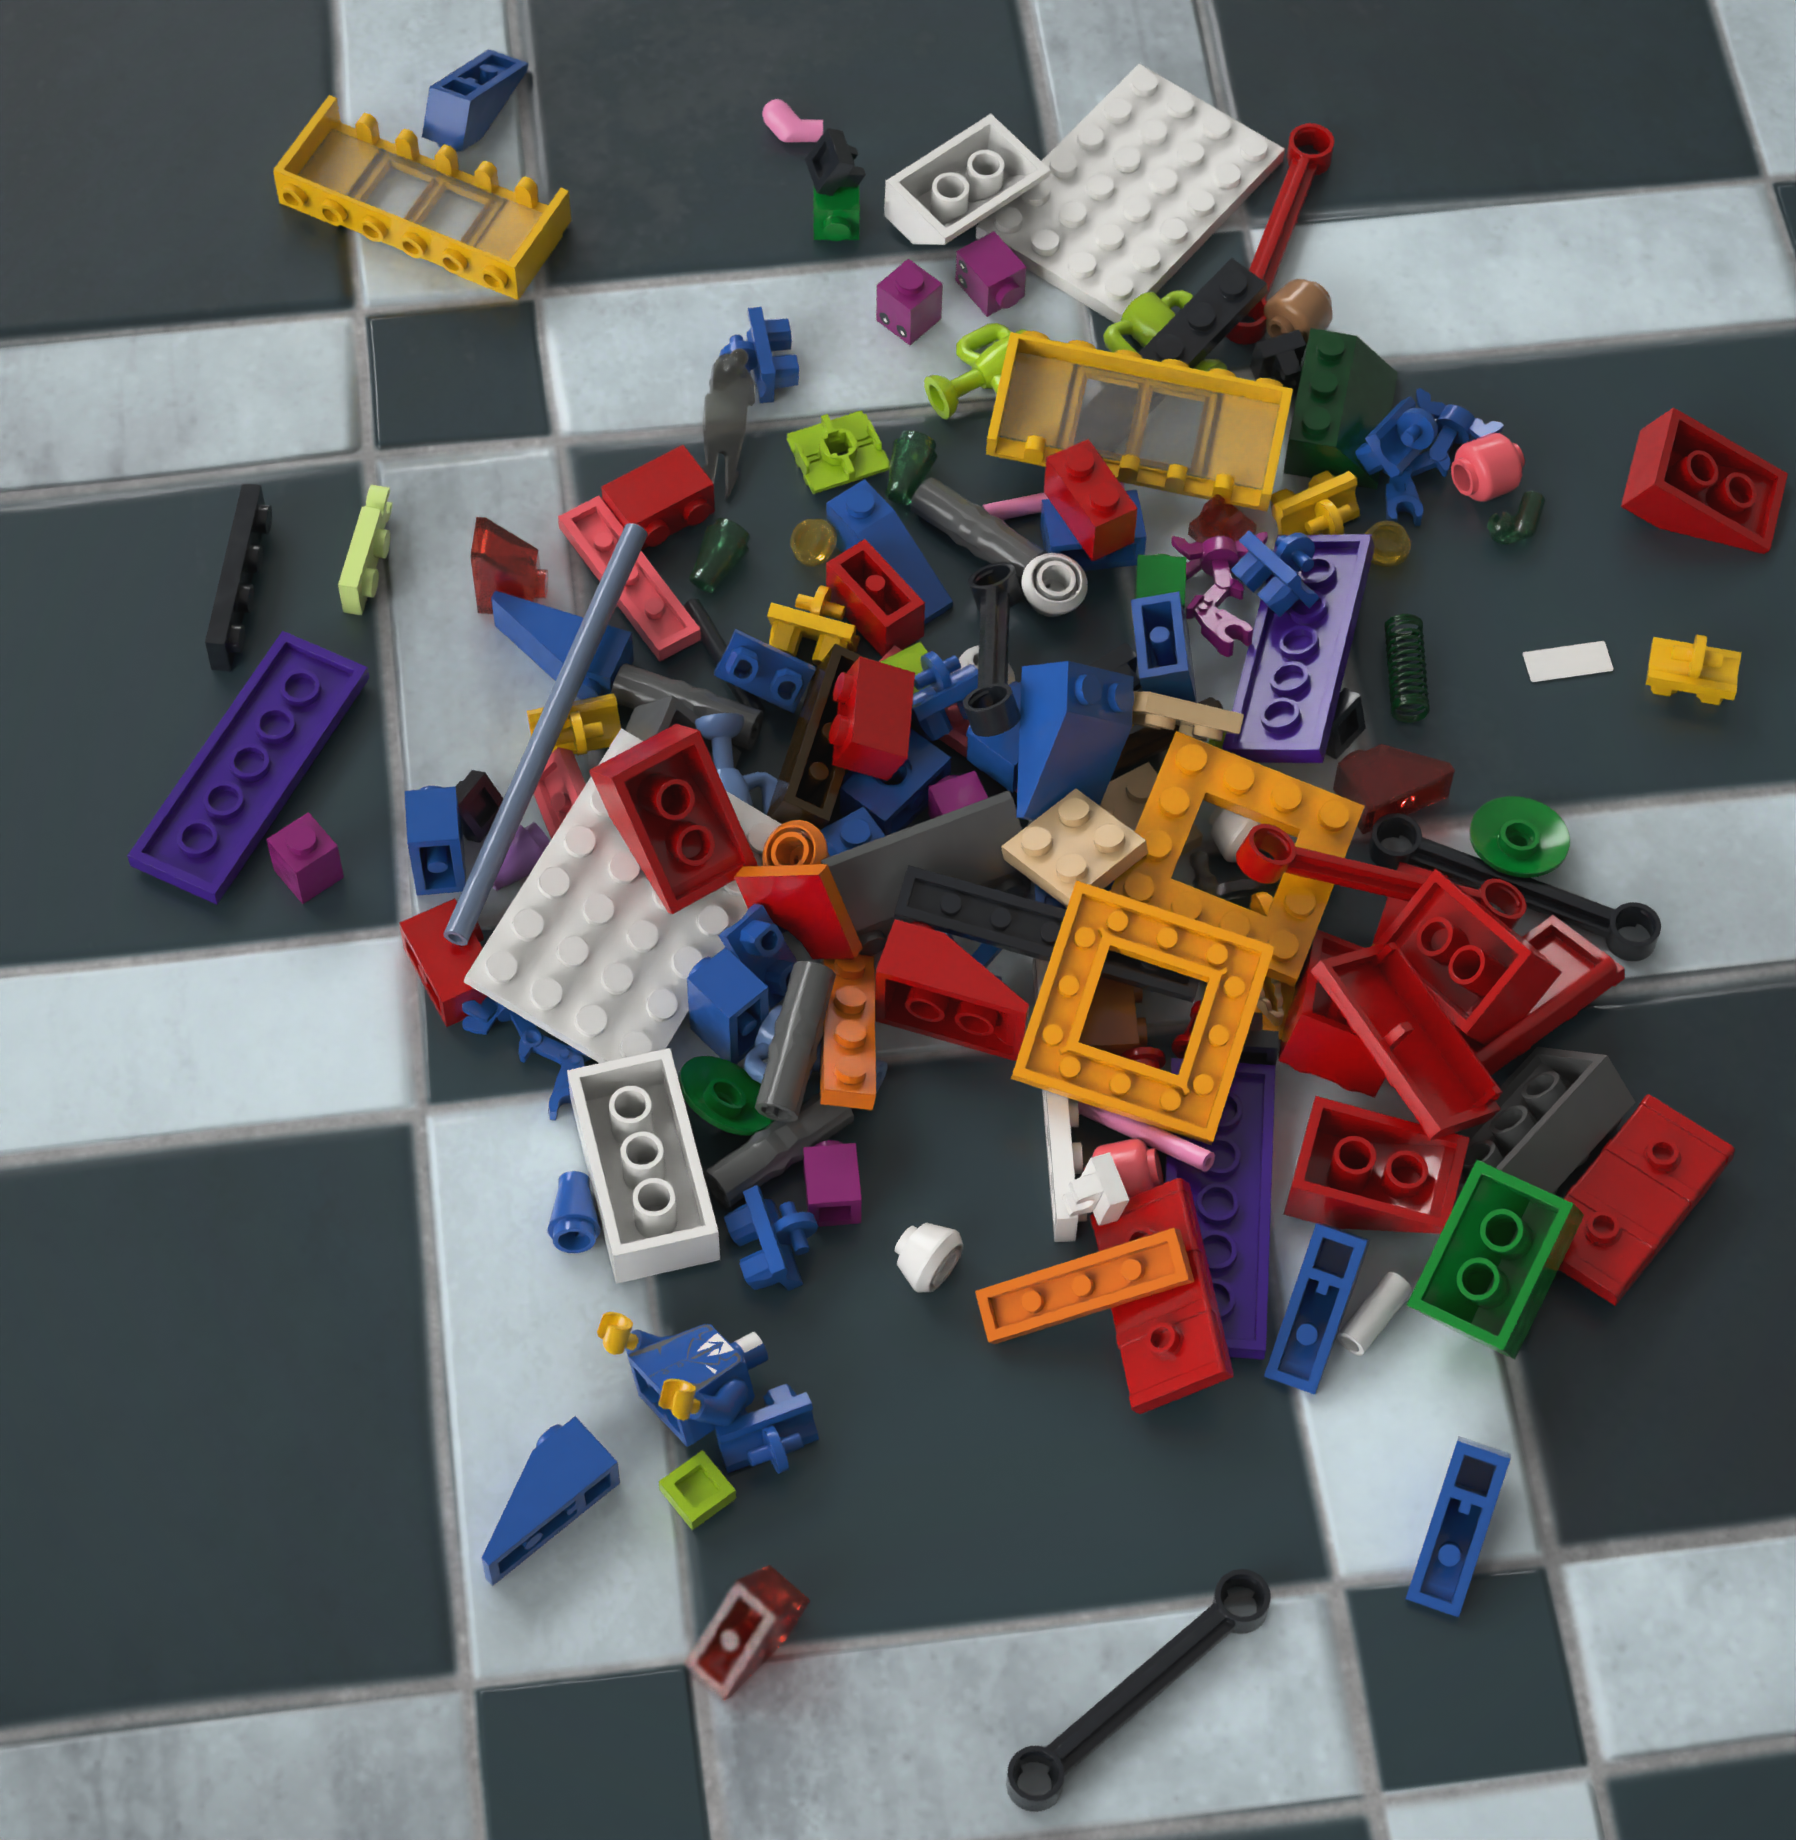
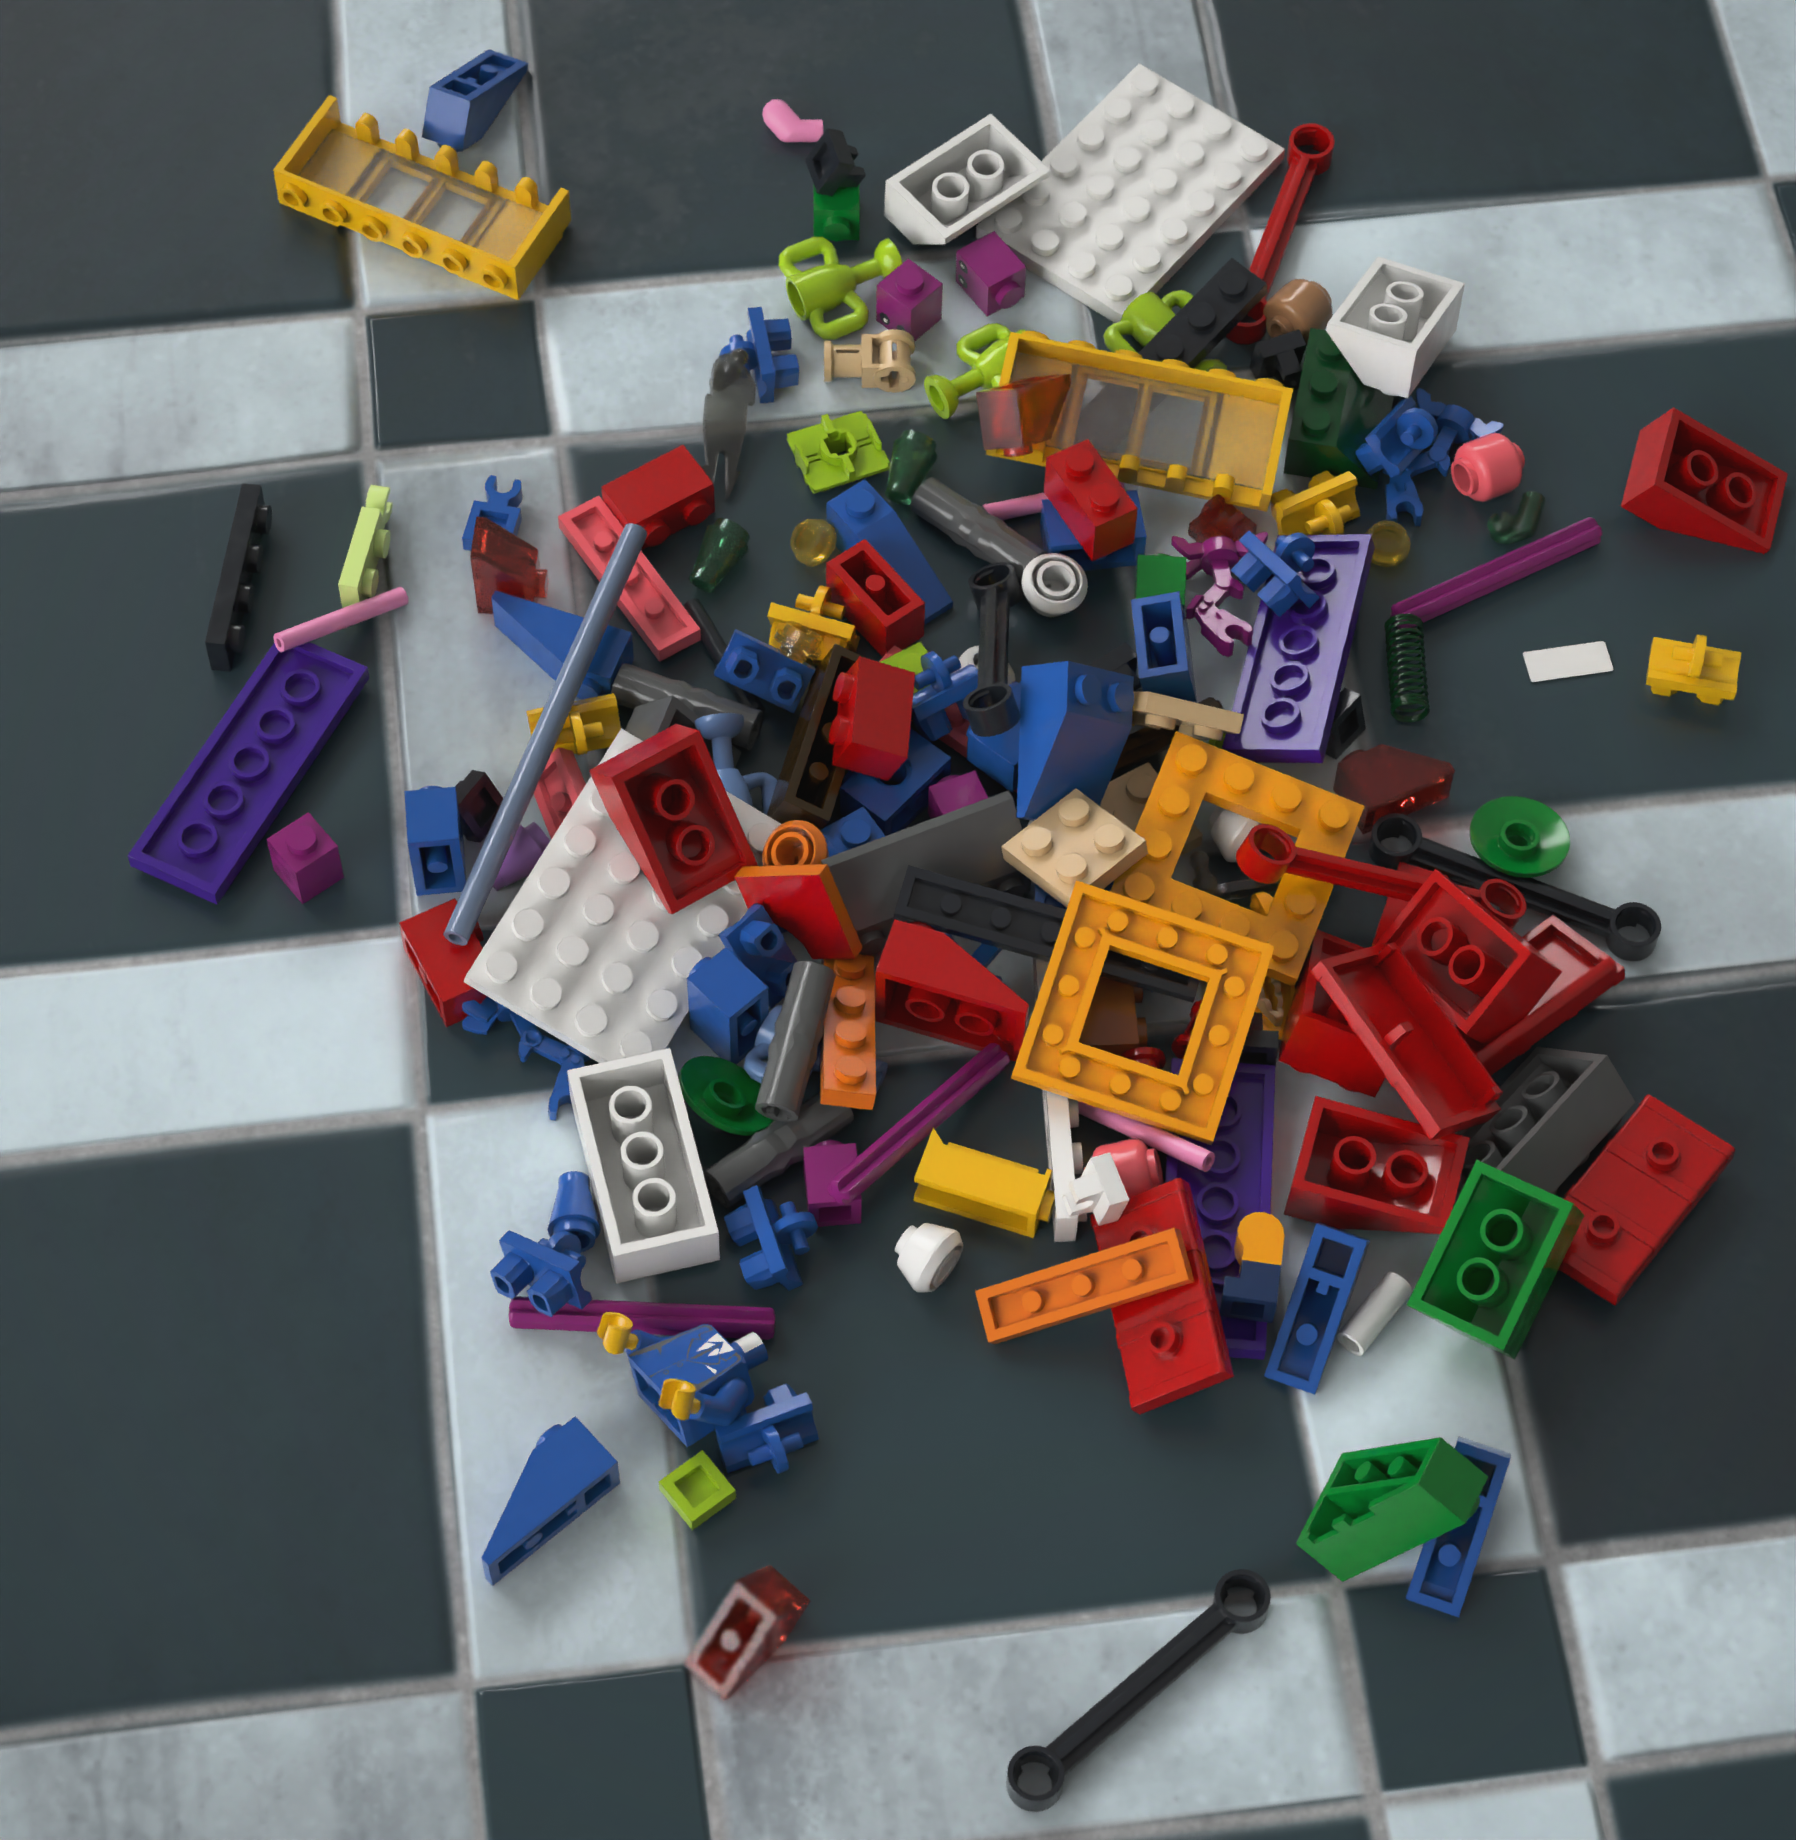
(340, 619): none -> bright pink piece
(499, 508): none -> blue plate
(547, 1266): none -> blue hips
(648, 1317): none -> magenta axle
(798, 642): none -> clear yellow plate
(831, 284): none -> lime piece
(873, 361): none -> tan connector
(917, 1124): none -> magenta axle
(983, 1187): none -> yellow window
(1021, 412): none -> clear red slope
(1259, 1254): none -> leg
(1389, 1503): none -> green wedge
(1396, 324): none -> white slope
(1500, 571): none -> magenta axle

